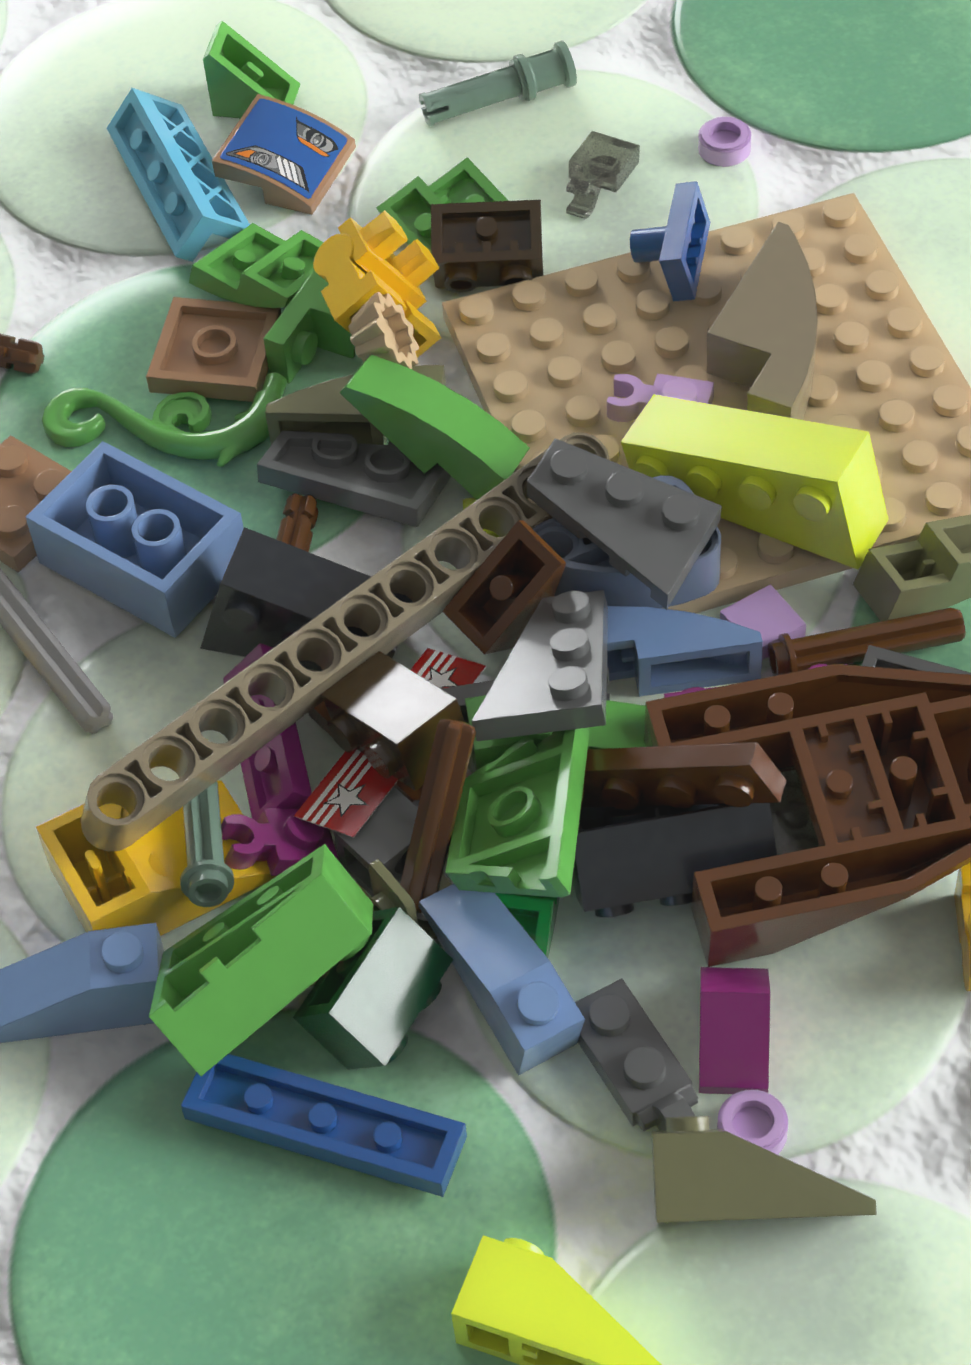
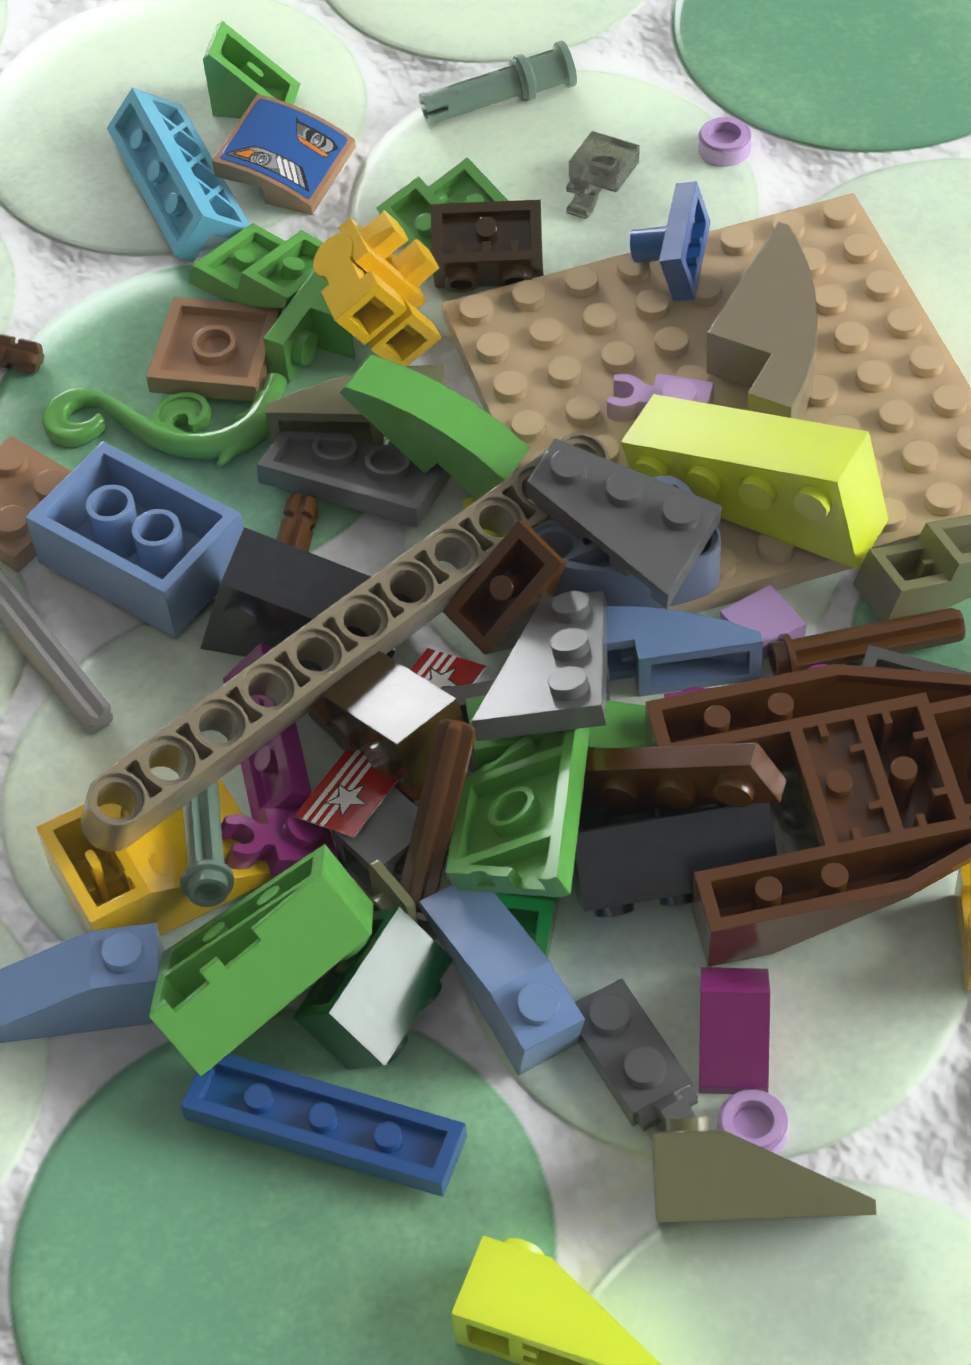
(383, 332): tan piece -> none

